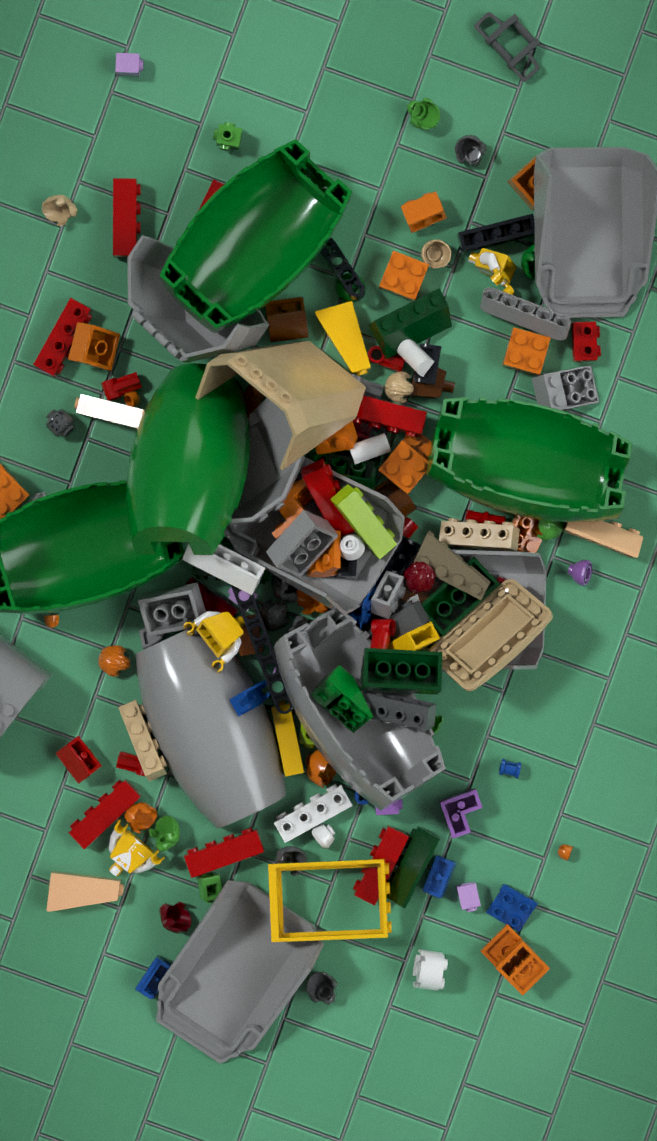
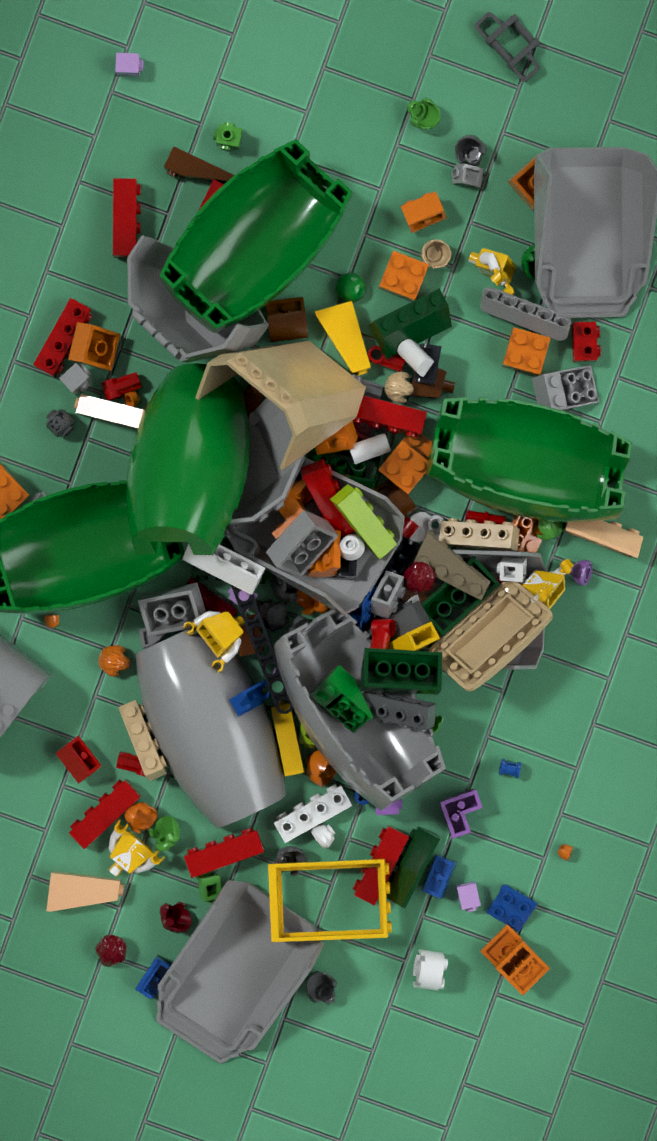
(59, 209): tan hair -> none
(77, 378): none -> light grey brick
(111, 950): none -> dark red hair
(191, 167): none -> reddish brown slope
(344, 267): black beam -> none
(424, 524): none -> white plate
(467, 175): none -> light grey bracket
(496, 233): black brick -> none
(507, 573): none -> white brick
(548, 585): none -> torso

